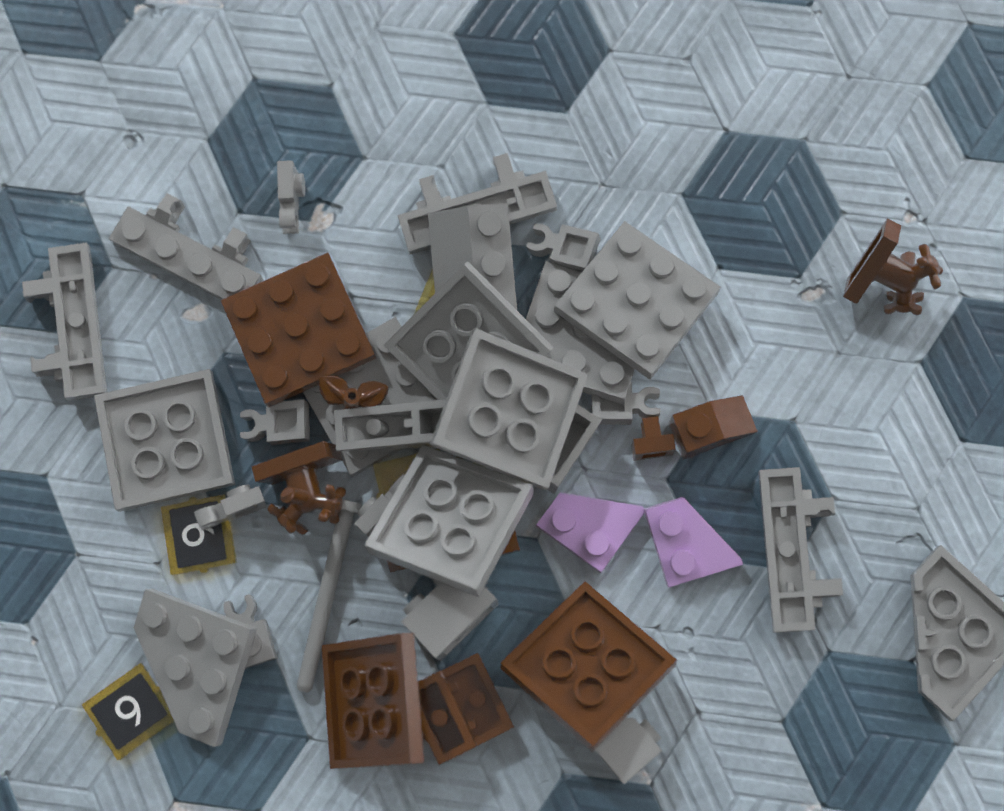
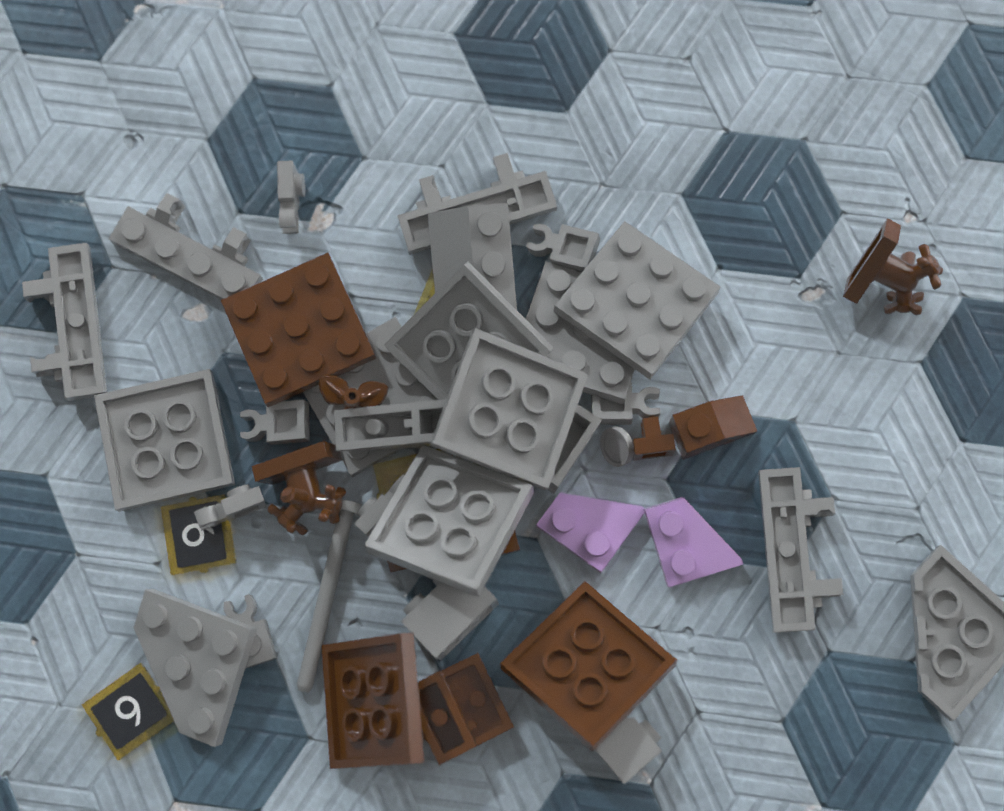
(617, 446): none -> light grey piece

